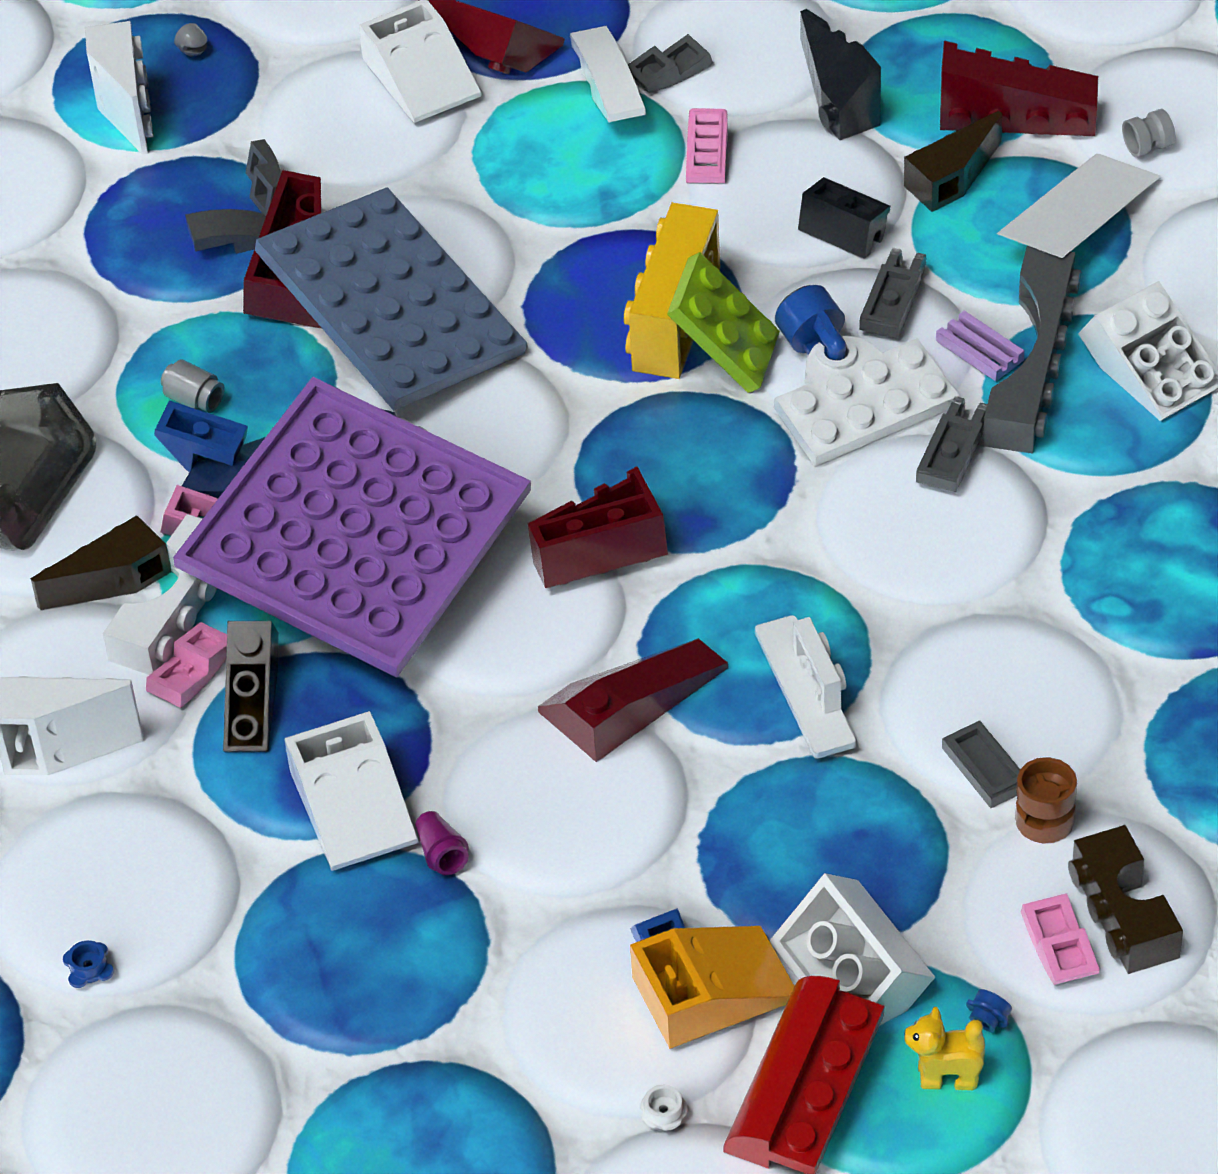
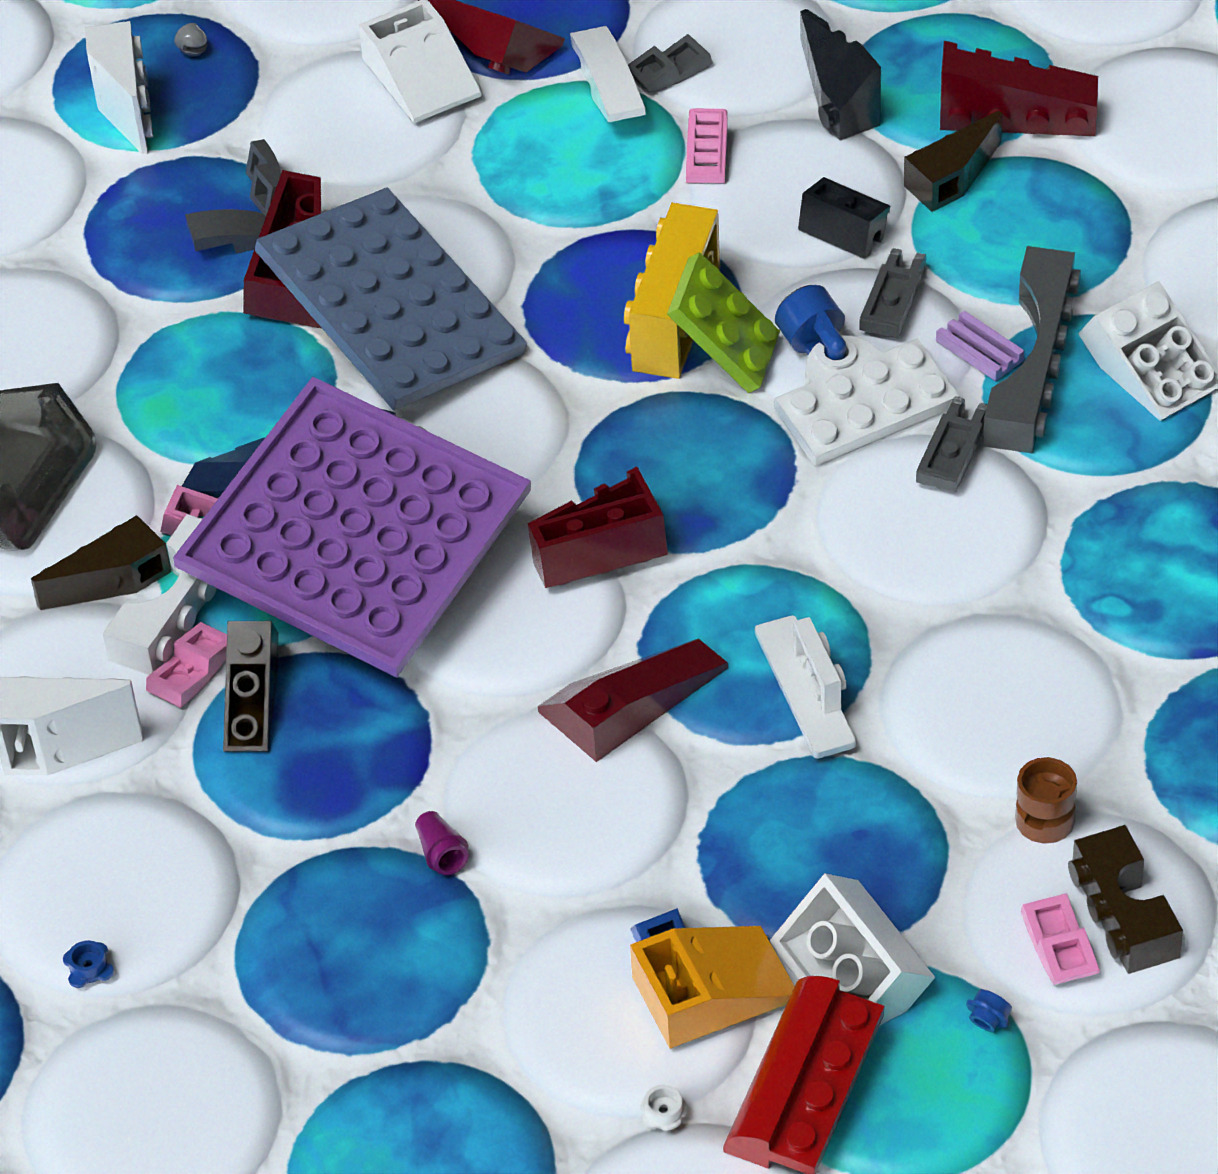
(192, 386): light grey brick -> none
(196, 433): blue slope -> none
(350, 790): white slope -> none
(947, 1052): yellow animal -> none
(983, 763): dark grey tile -> none
(1079, 205): white sticker -> none
(1150, 132): light grey wheel -> none

